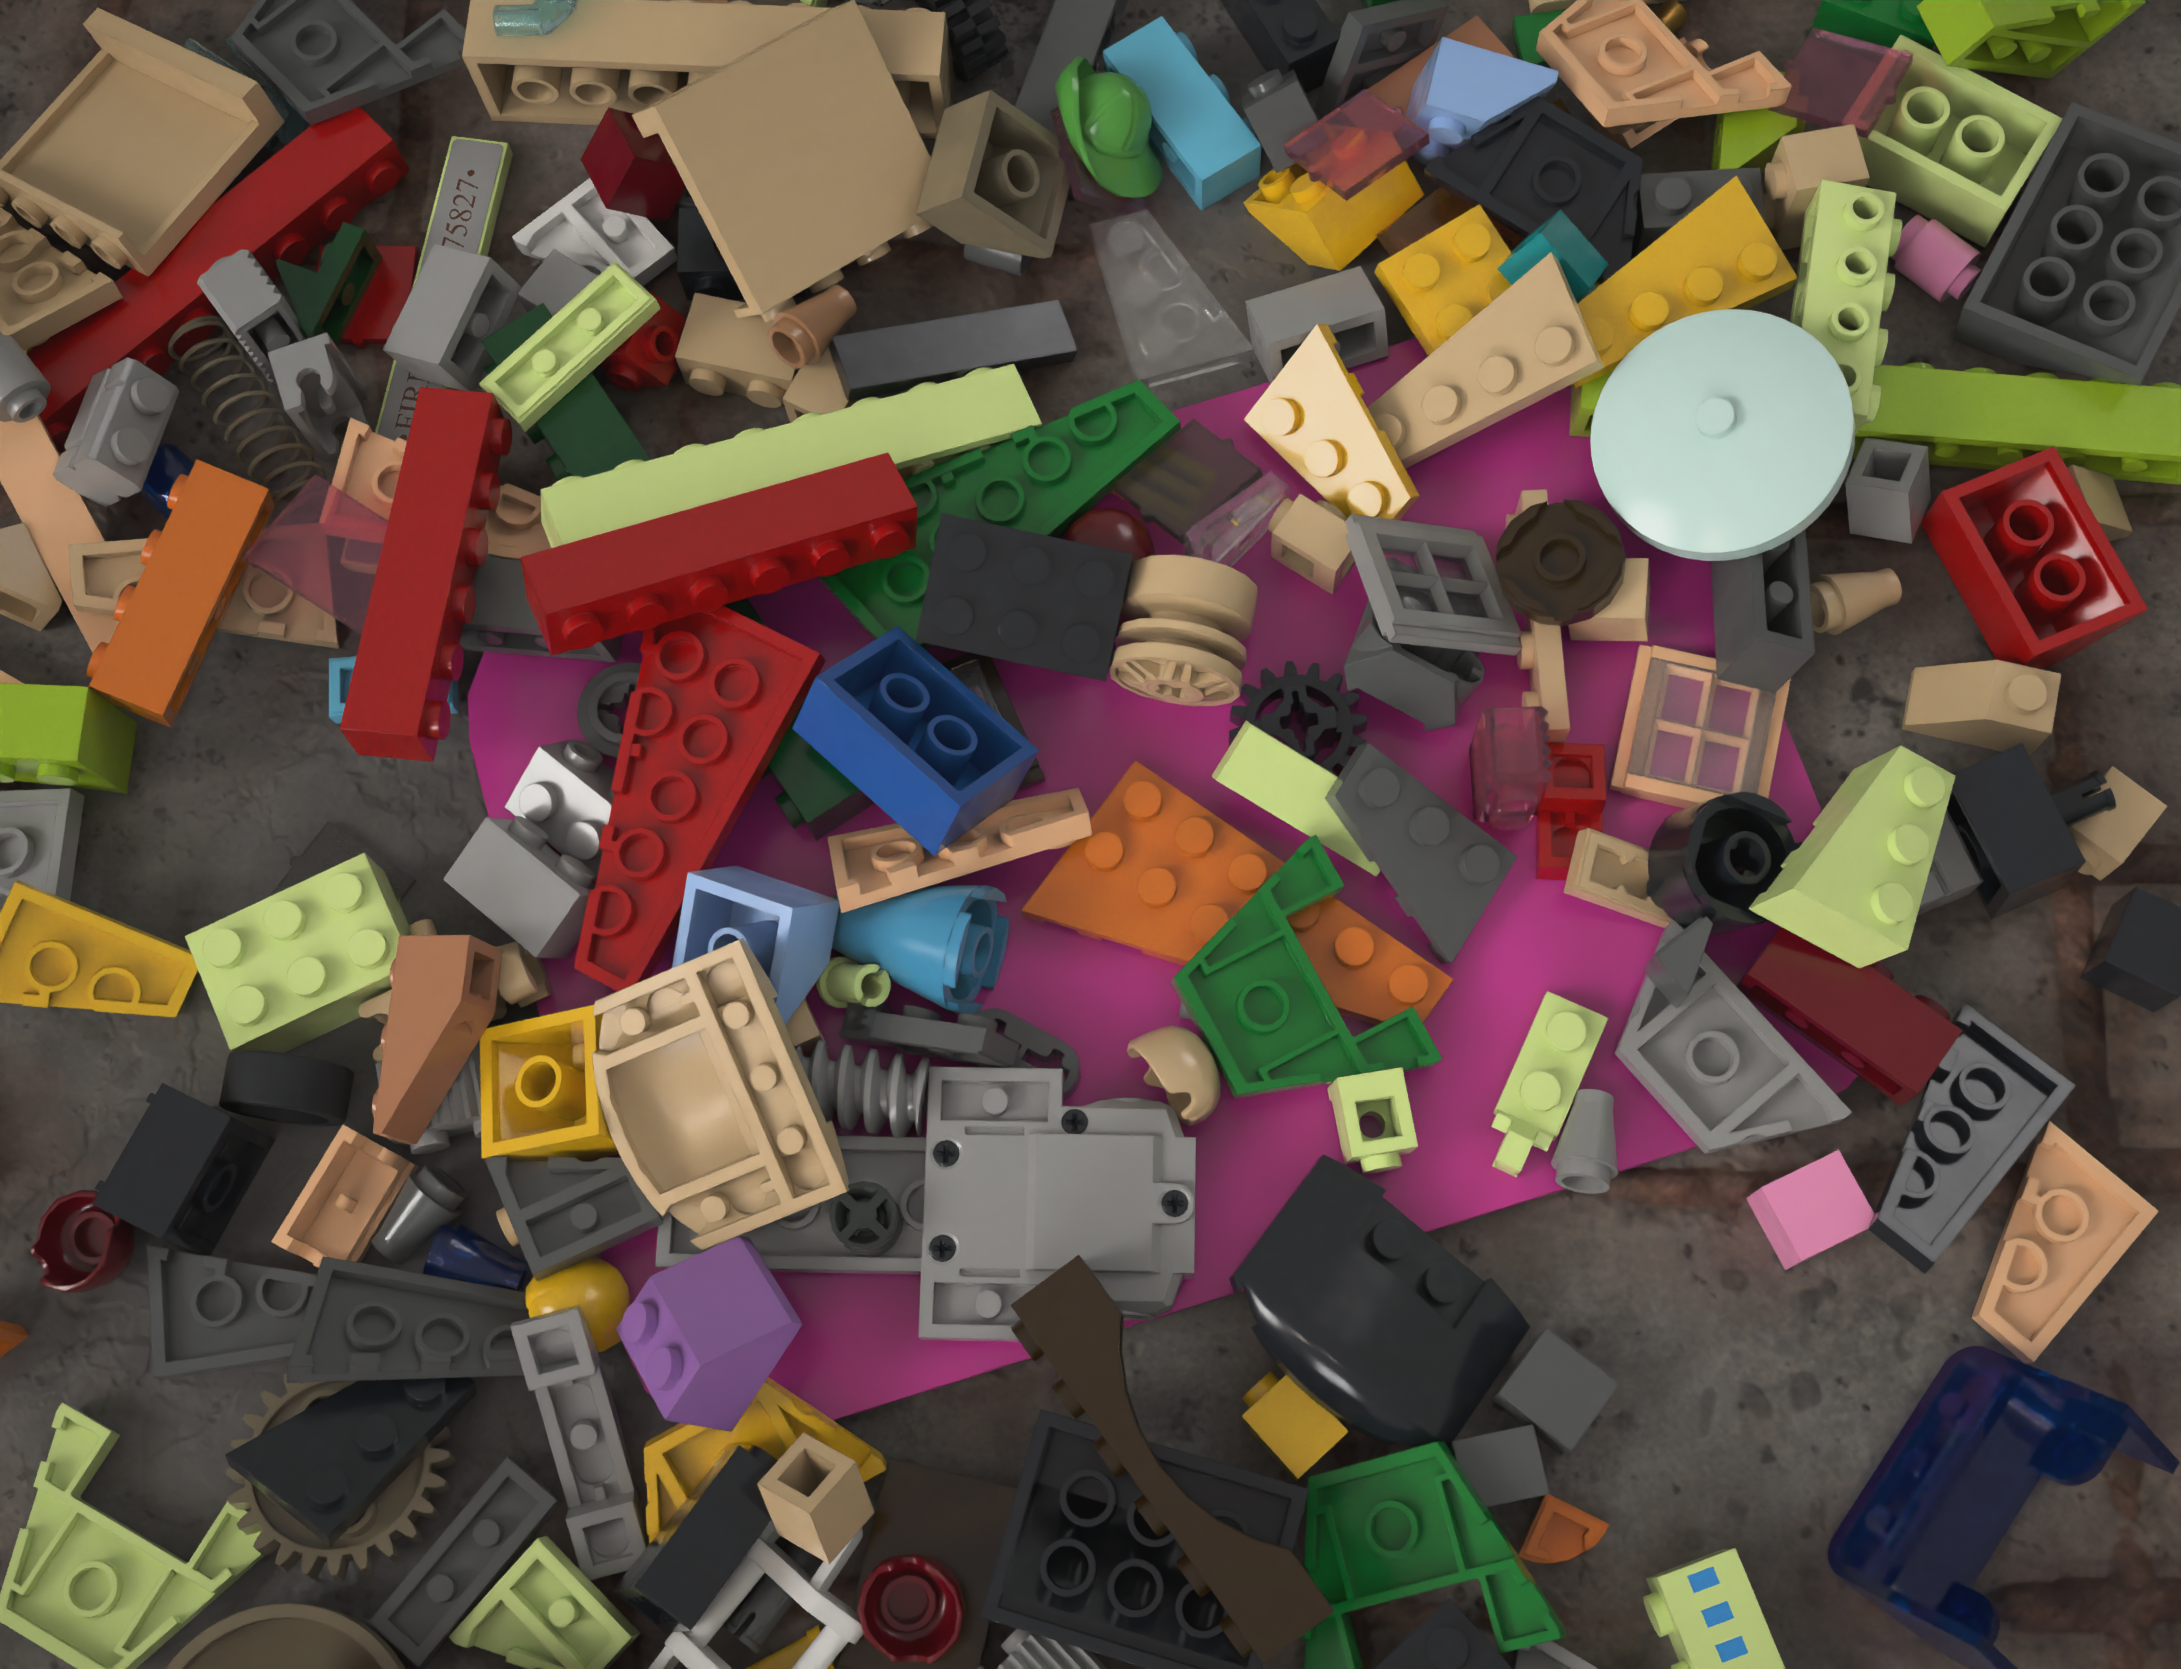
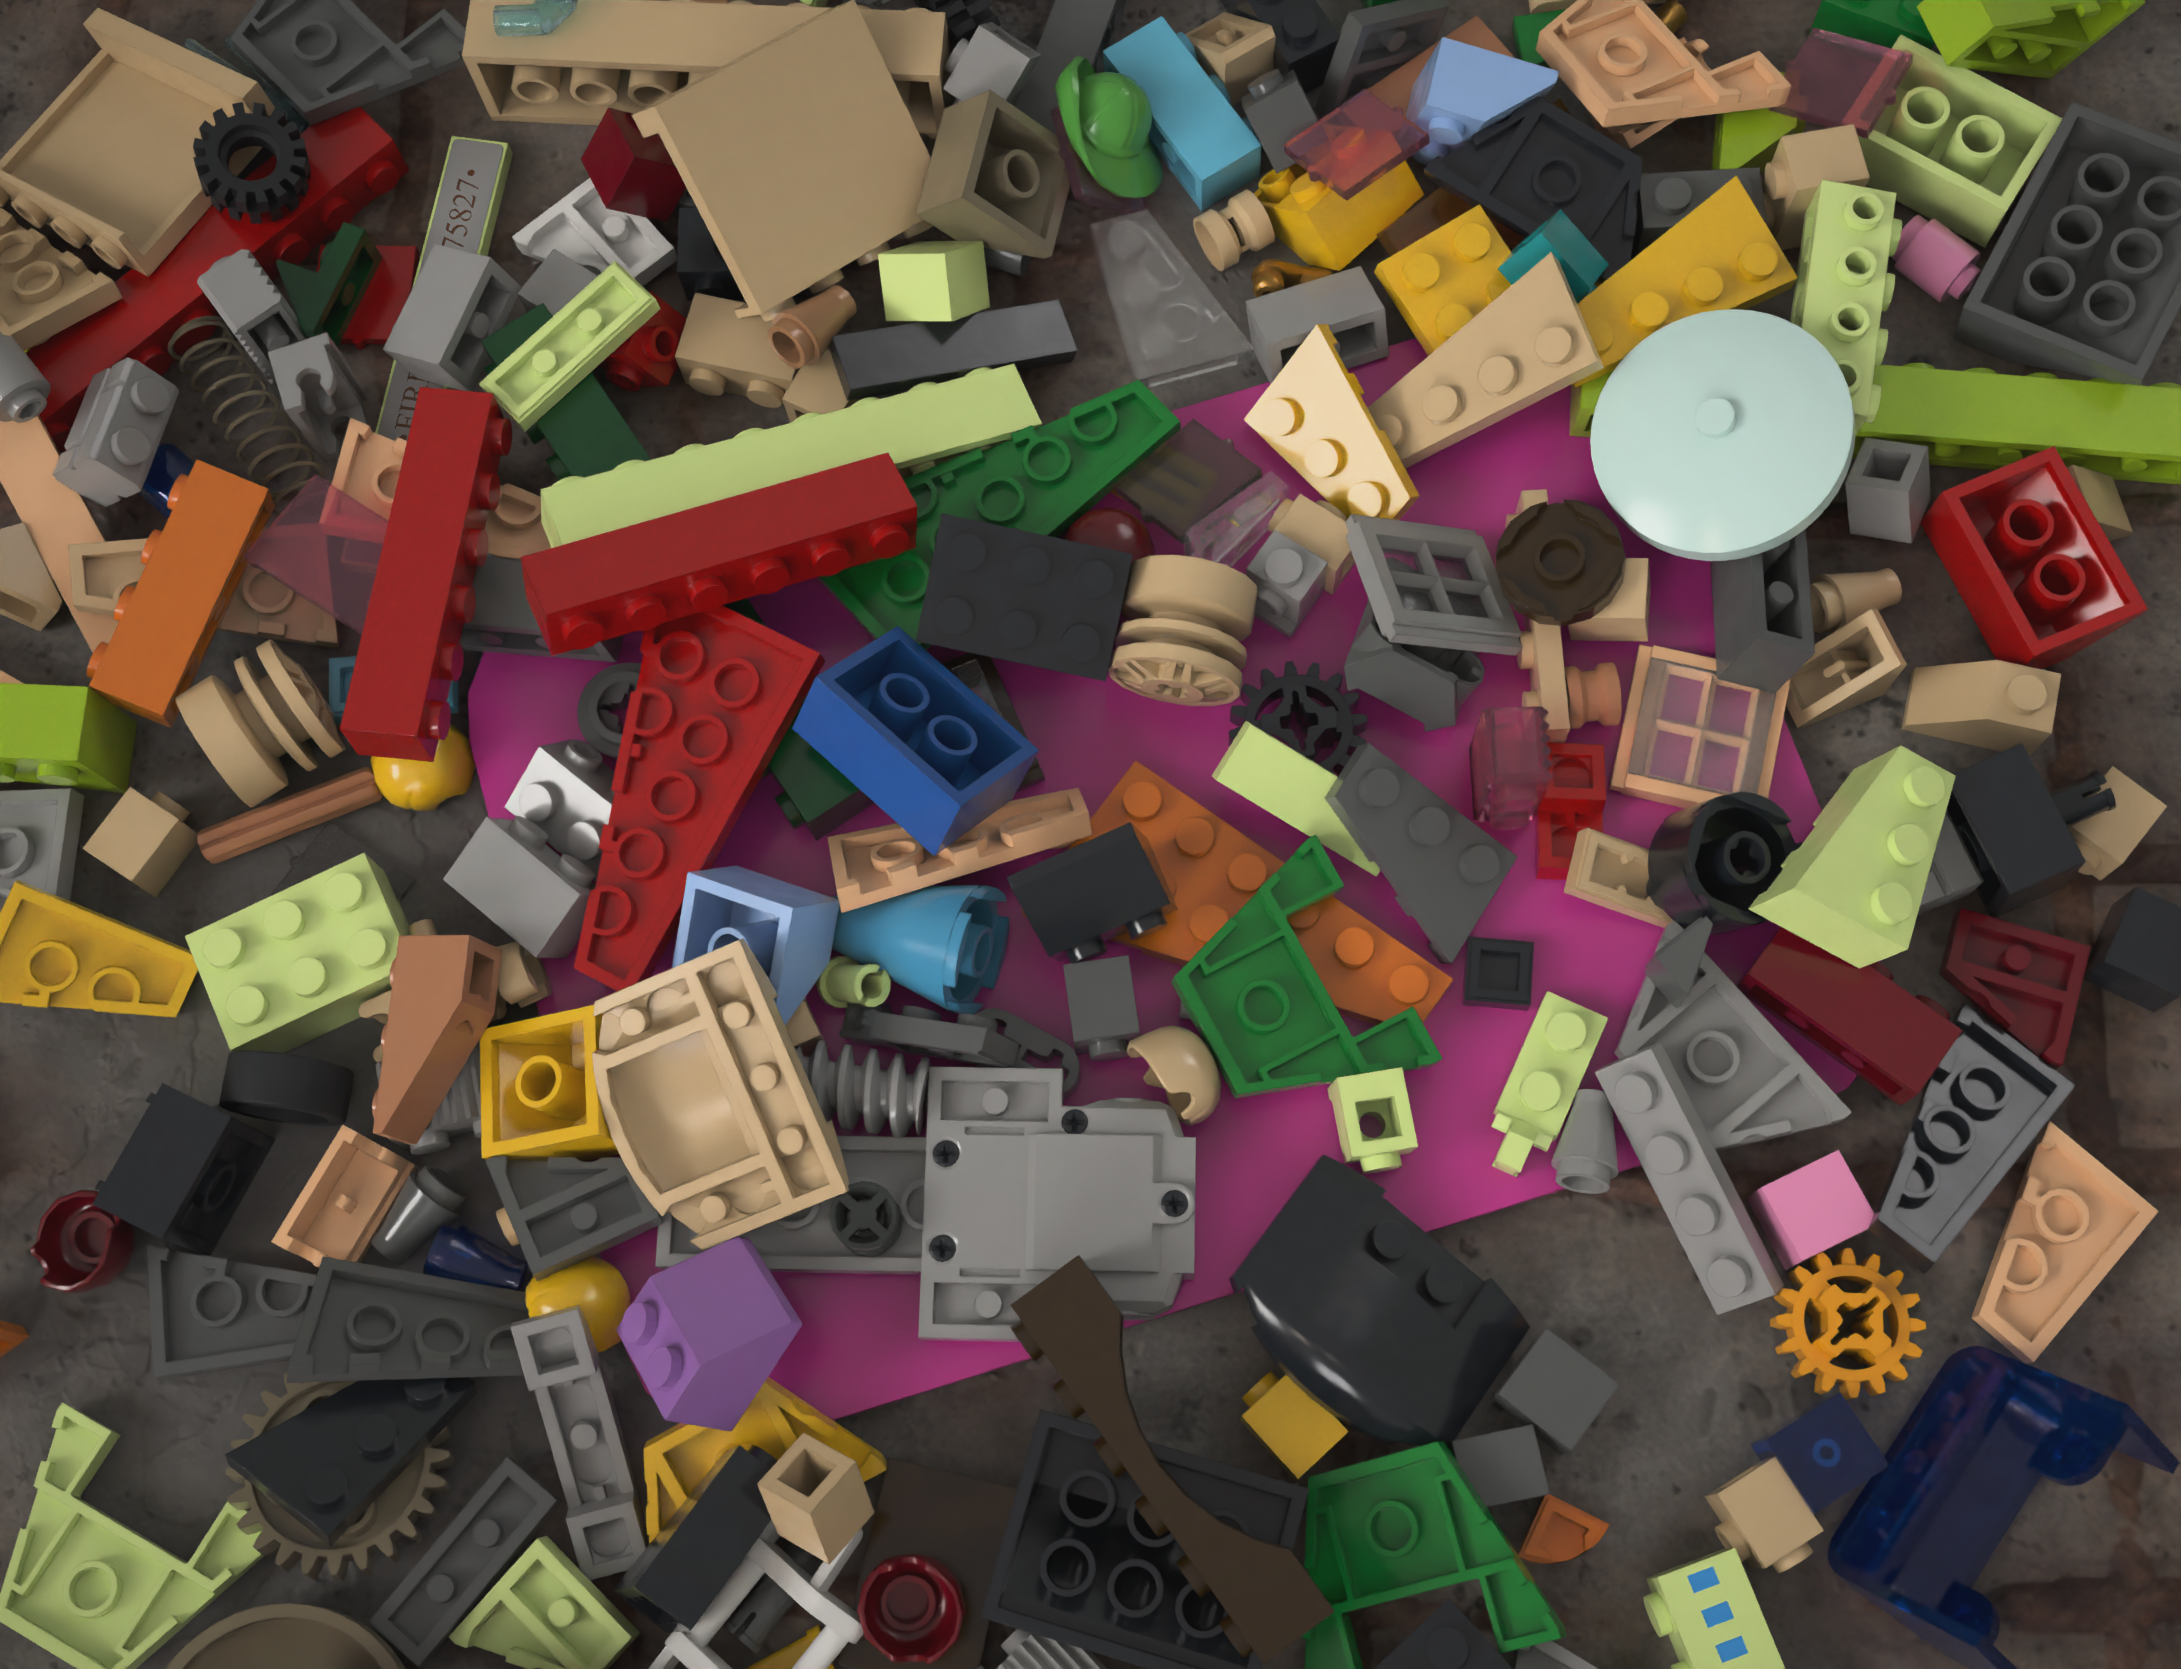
(144, 839): none -> tan brick
(247, 130): none -> black tyre
(261, 723): none -> tan wheel
(288, 815): none -> nougat axle
(424, 783): none -> yellow hair
(934, 281): none -> yellowish green piece
(989, 62): none -> light grey brick
(1095, 894): none -> black slope
(1102, 1007): none -> dark grey brick
(1234, 51): none -> tan slope
(1234, 230): none -> tan wheel
(1277, 275): none -> pearl gold arm
(1286, 581): none -> light grey brick
(1498, 973): none -> black tile
(1593, 695): none -> nougat wheel
(1689, 1179): none -> light grey plate
(1764, 1517): none -> tan brick
(1823, 1451): none -> clear blue piece
(1845, 670): none -> tan slope
(1868, 1342): none -> light orange gear
(2018, 979): none -> dark red wing

